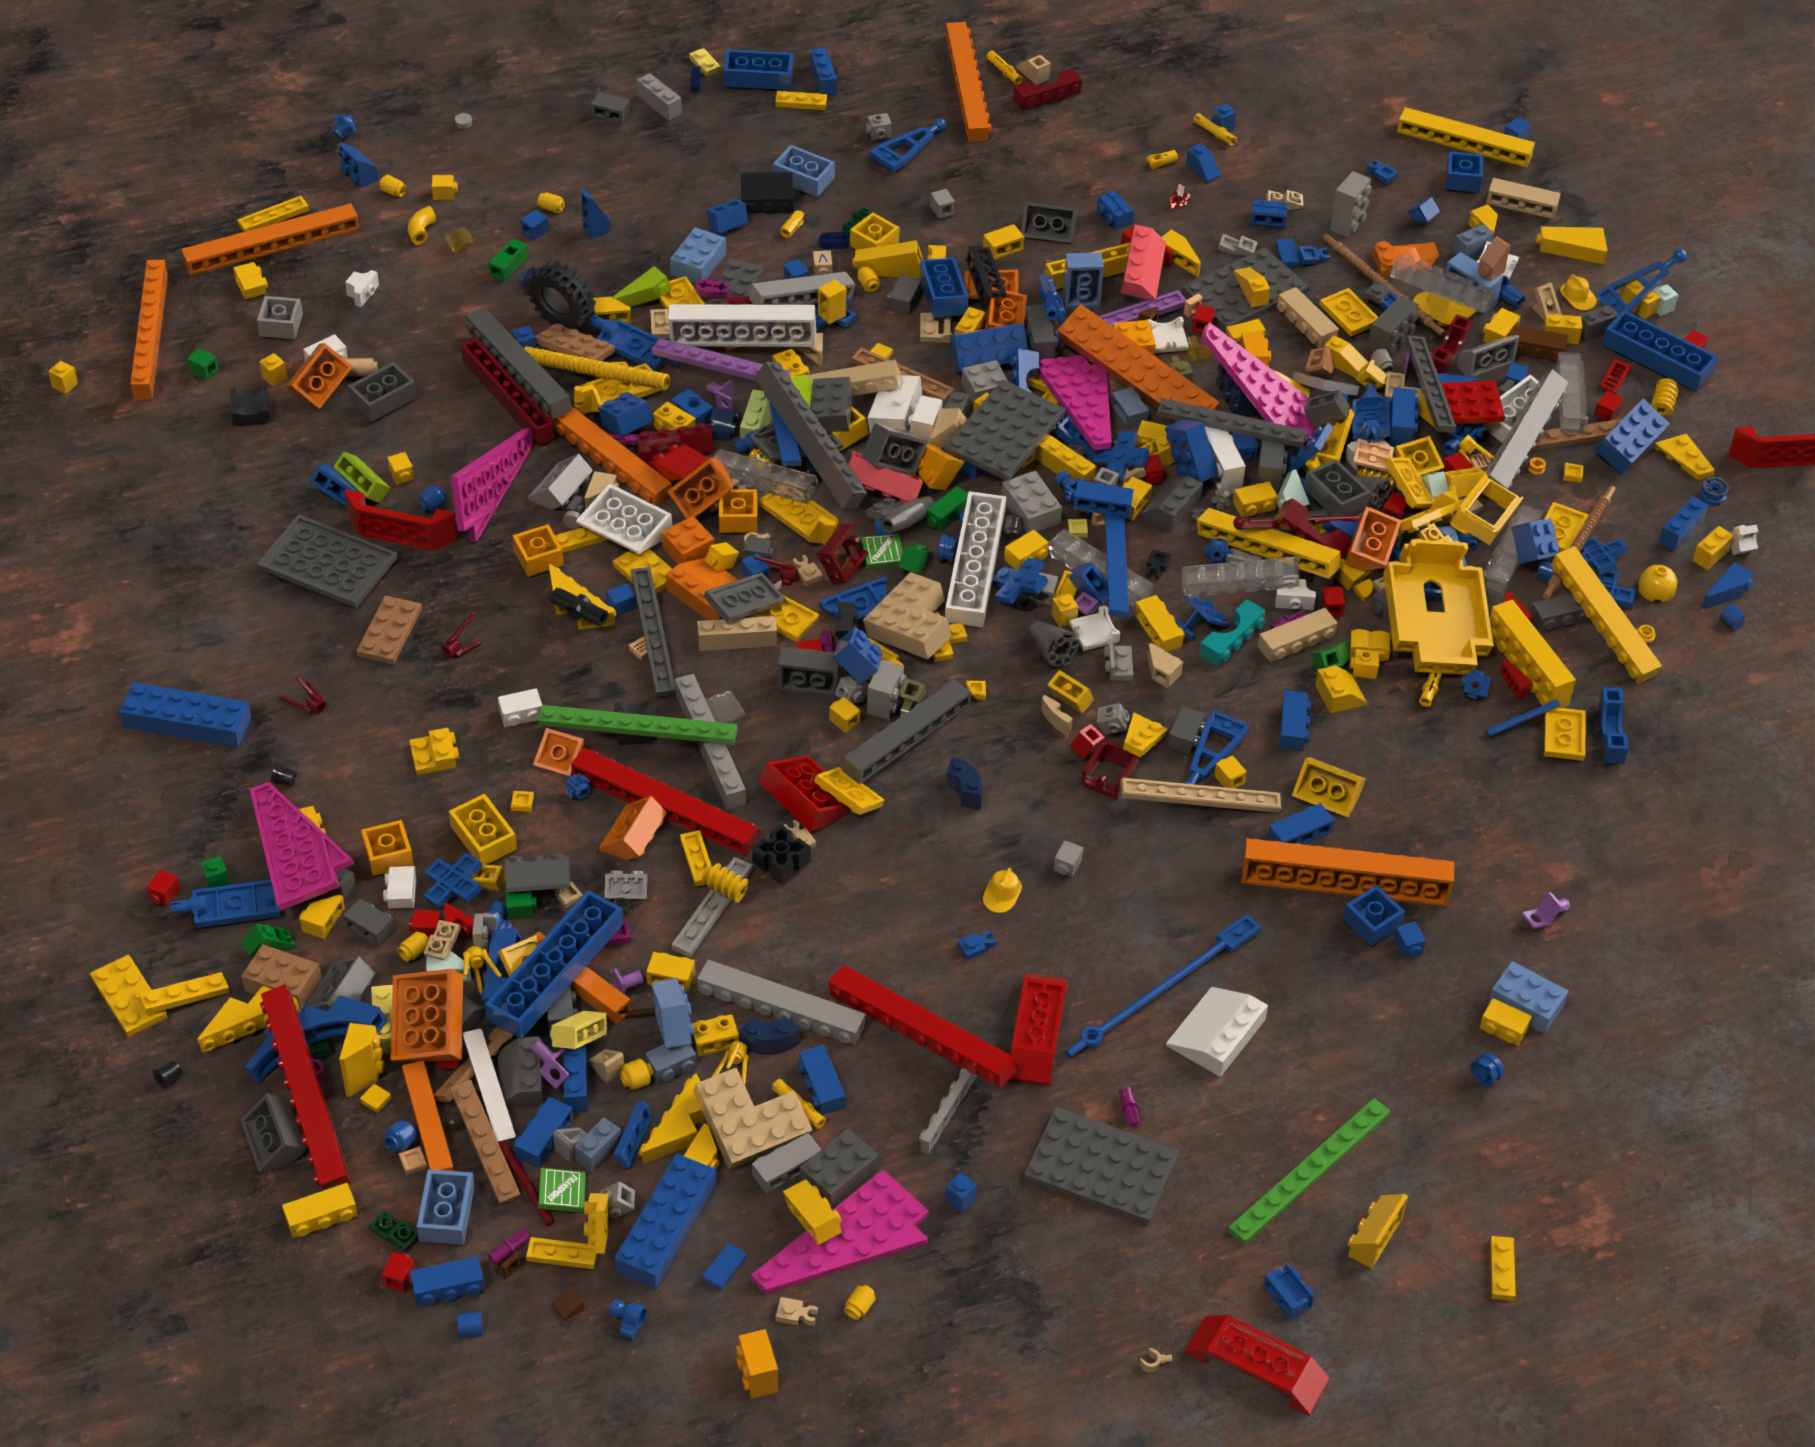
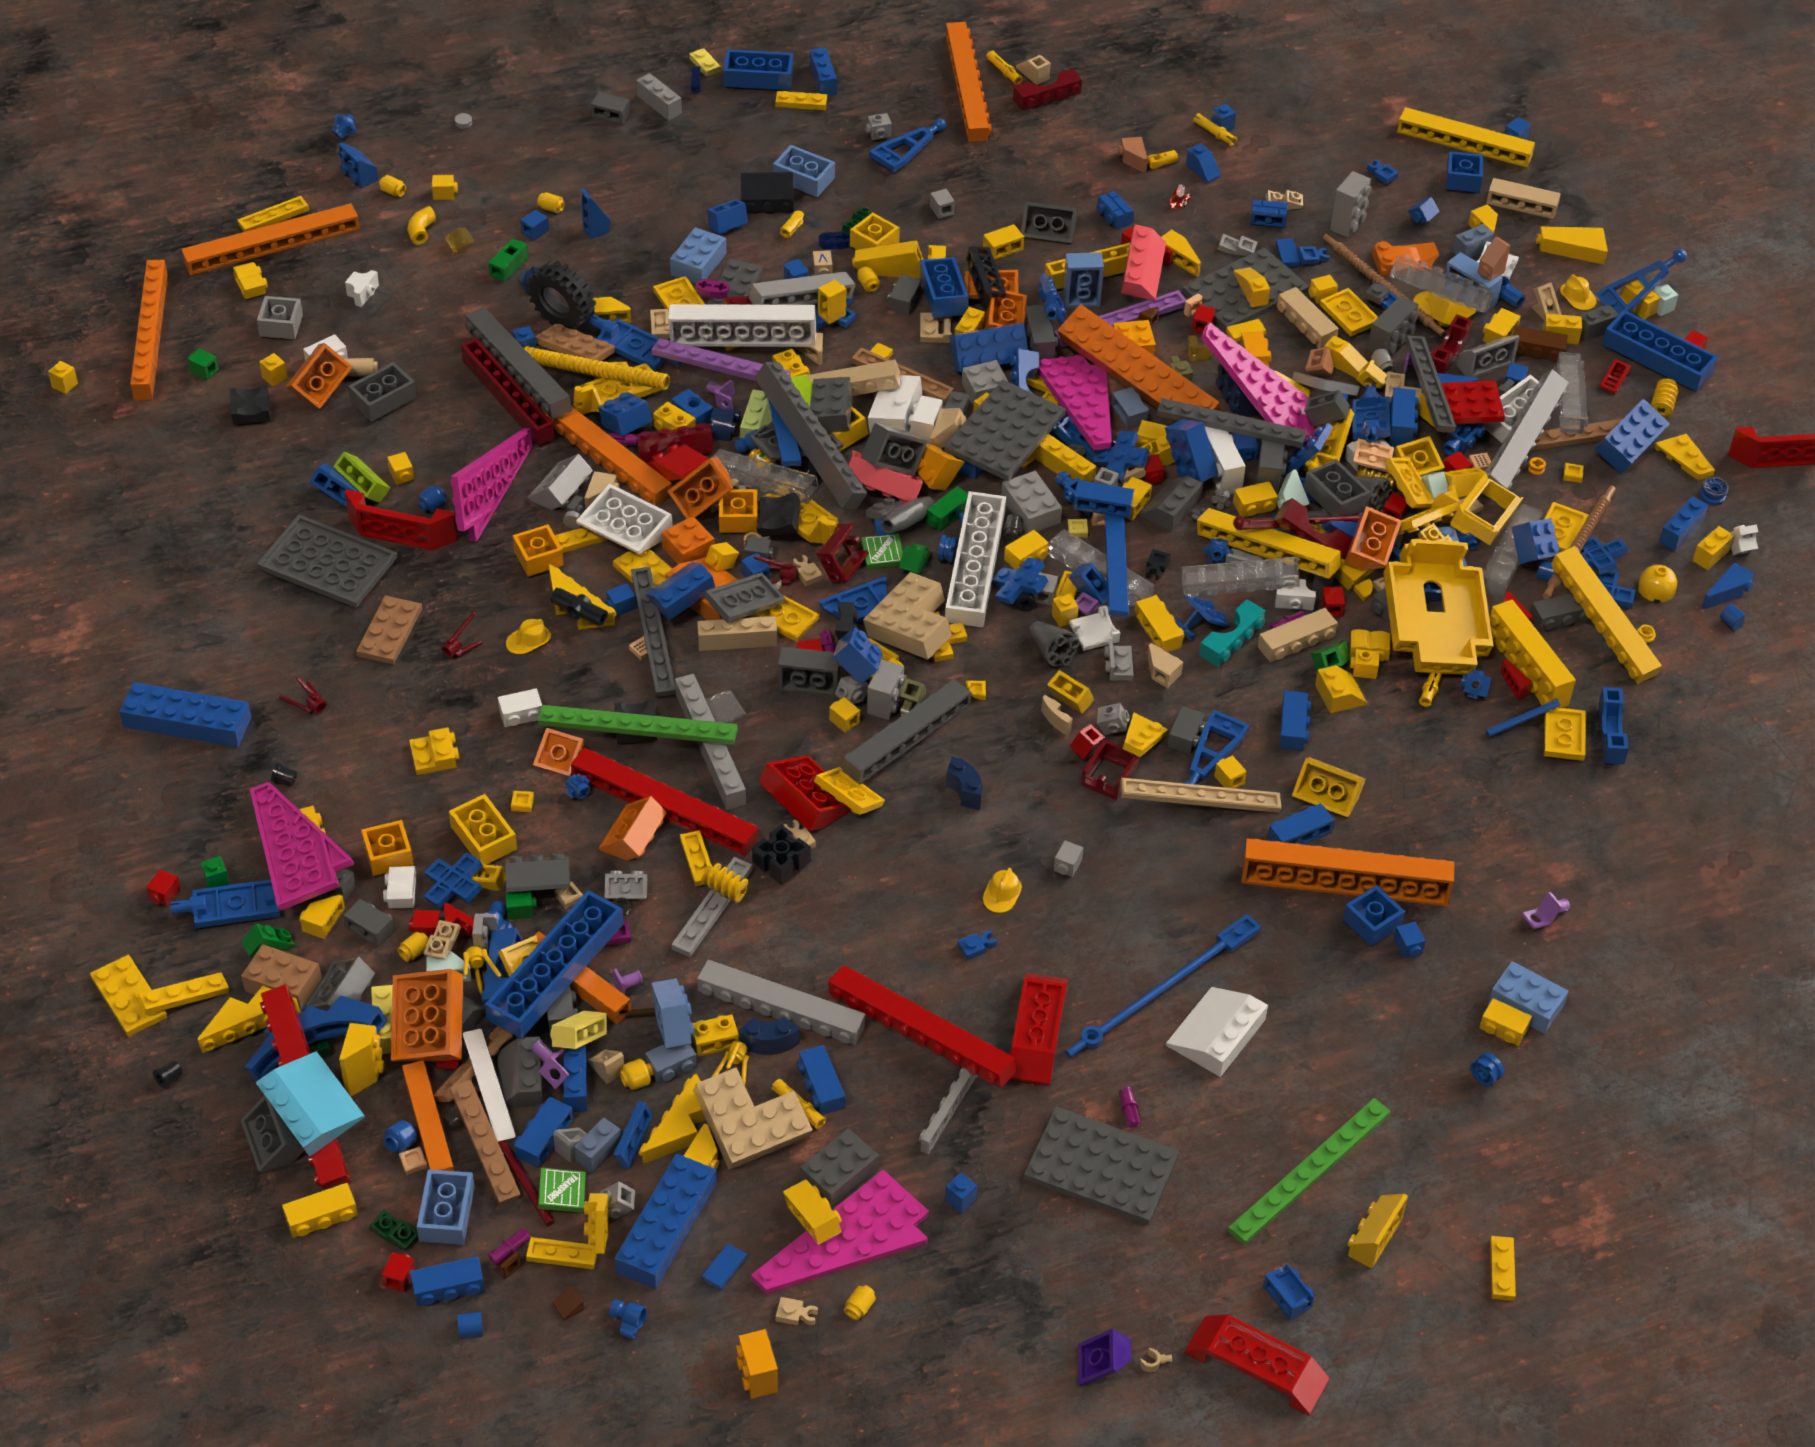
(310, 1101): none -> medium azure slope
(375, 1098): yellow tile -> none
(529, 637): none -> yellow piece
(644, 289): lime slope -> none
(667, 967): yellow brick -> none
(681, 590): none -> blue slope
(779, 515): none -> black brick
(784, 1163): light grey brick -> none
(1102, 1356): none -> dark purple slope
(1133, 153): none -> nougat slope
(1169, 336): white piece -> none
(1322, 288): none -> yellow brick
(1469, 445): yellow plant -> none
(1608, 406): red brick -> none

